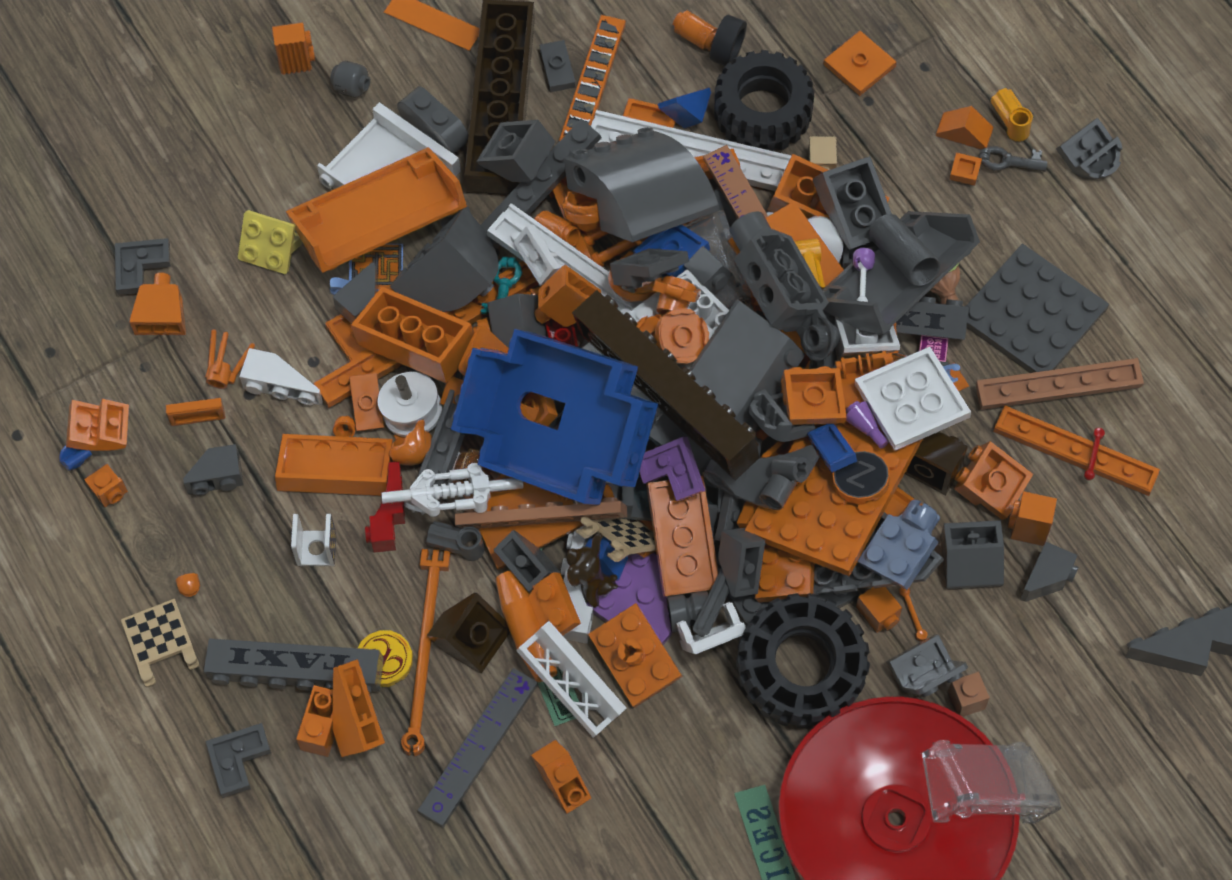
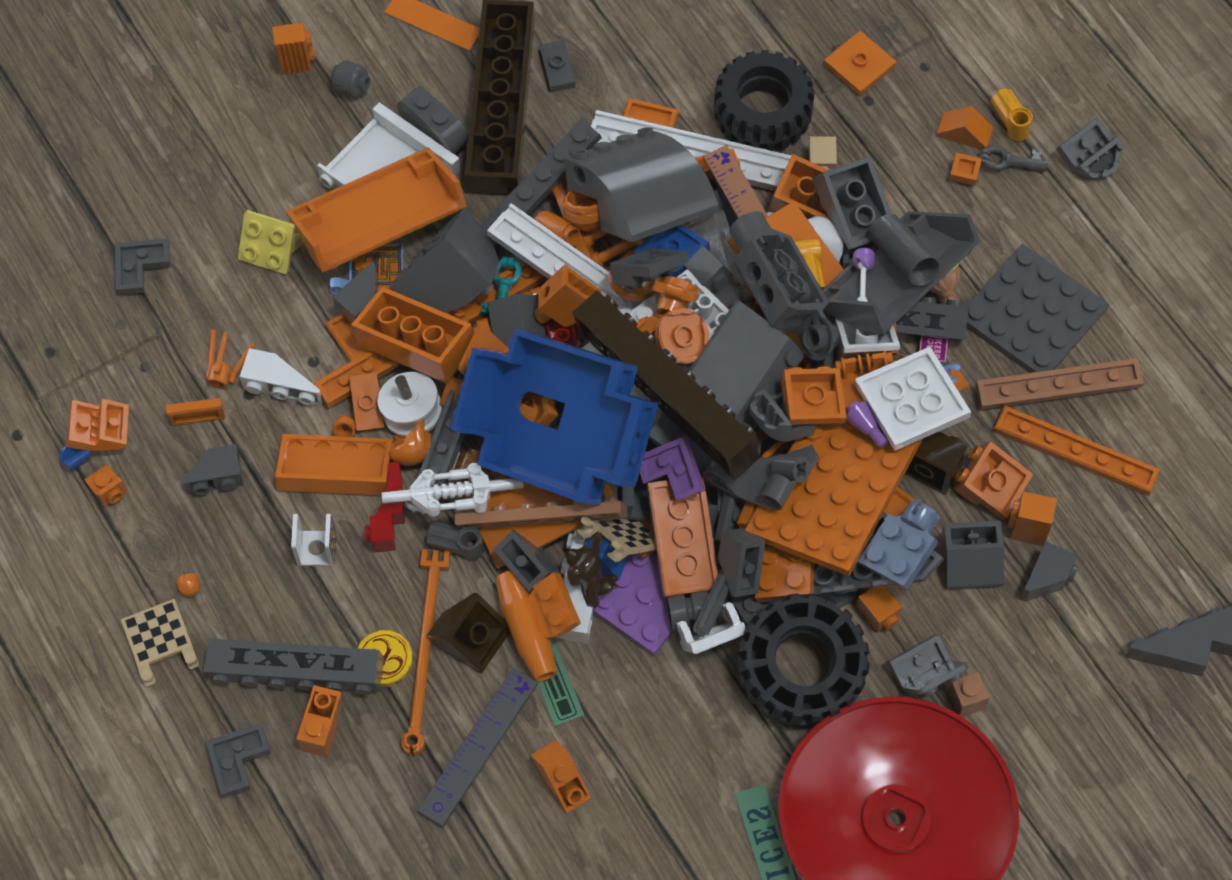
(158, 308): orange torso -> none
(353, 712): orange slope -> none
(517, 150): dark grey slope -> none
(536, 254): white plate -> none
(575, 670): white fence -> none
(595, 72): tile -> none
(635, 655): orange plate -> none
(688, 108): blue slope -> none
(694, 29): orange head -> none
(728, 40): black tyre -> none
(832, 447): blue tile -> none
(863, 479): black tile -> none
(921, 634): orange hinge -> none
(988, 781): clear windscreen -> none
(1098, 434): red hinge -> none

